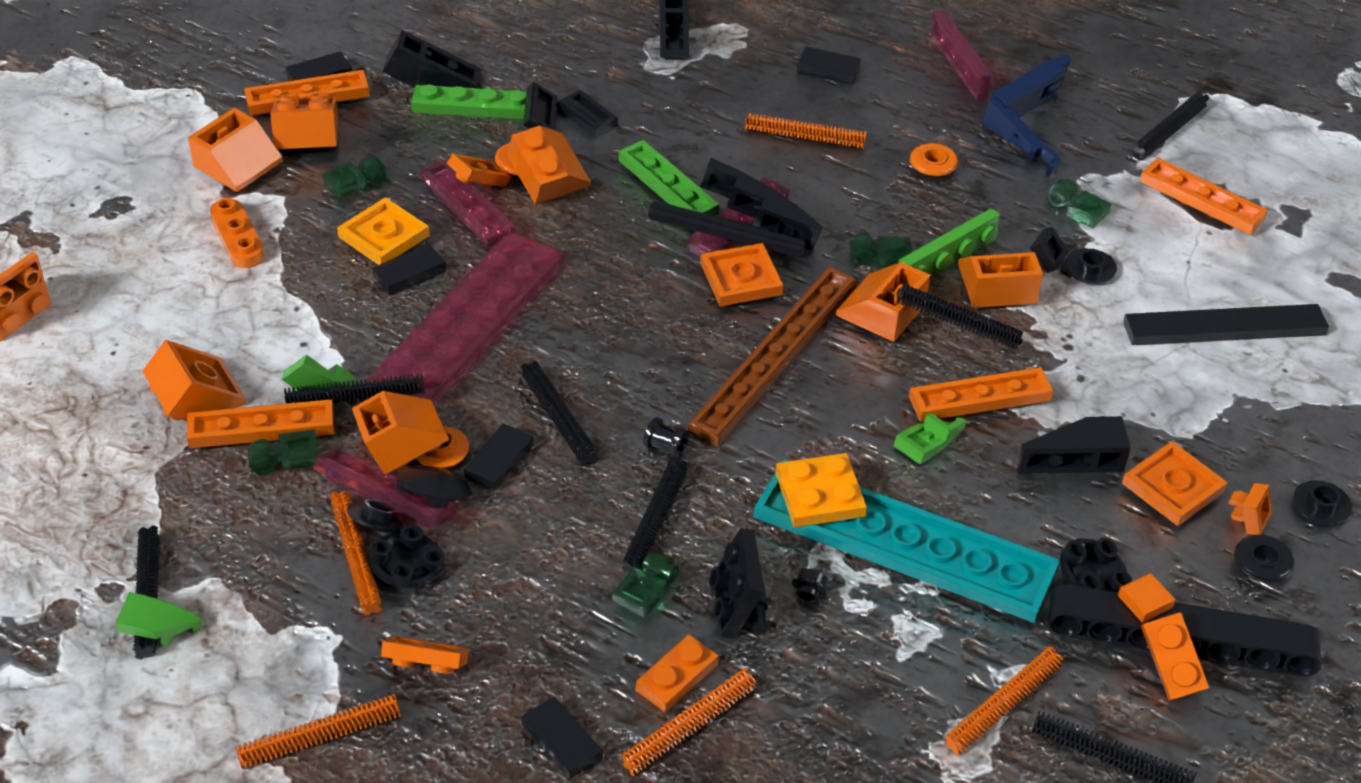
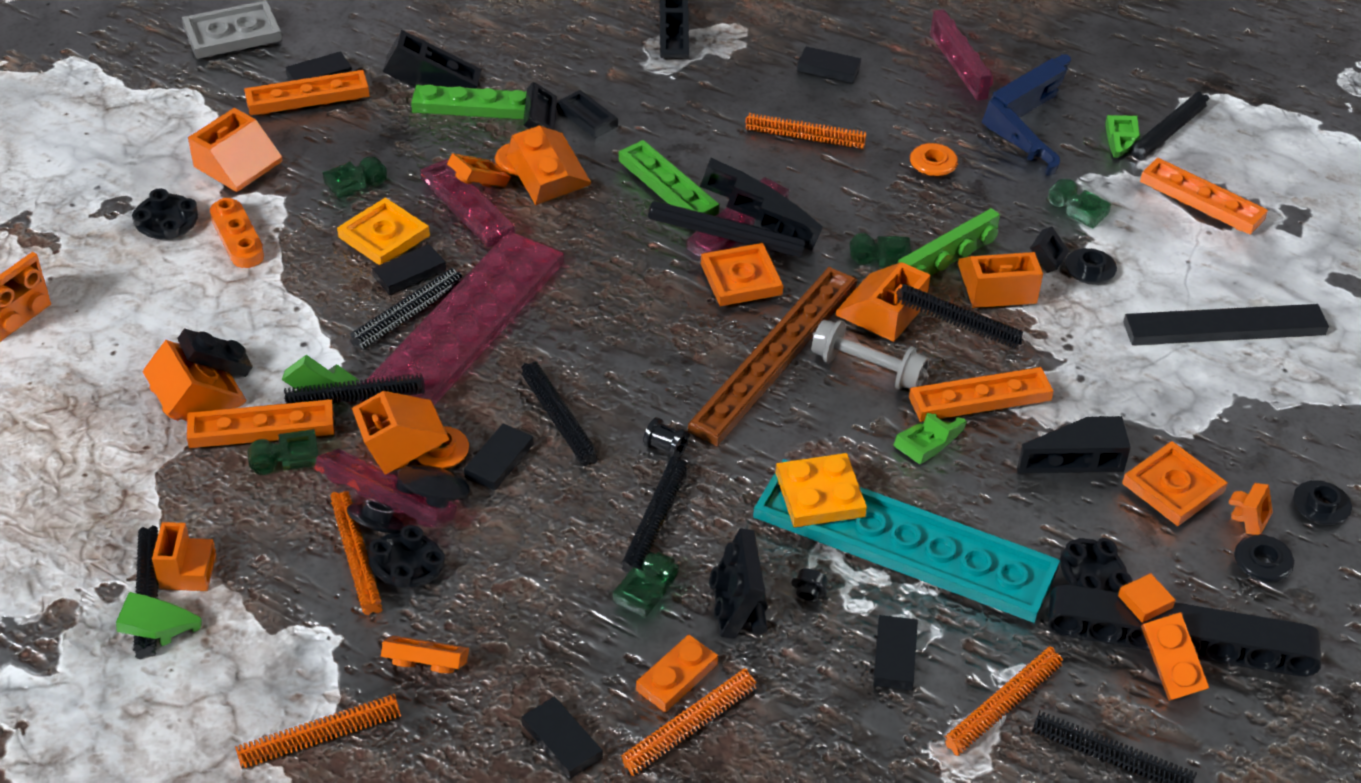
(165, 215): none -> black dish
(182, 560): none -> orange piece
(215, 352): none -> black plate
(231, 29): none -> light grey plate
(304, 121): orange slope -> none
(405, 308): none -> black axle
(830, 339): none -> light grey piece
(895, 652): none -> black tile
(1121, 133): none -> bright green slope

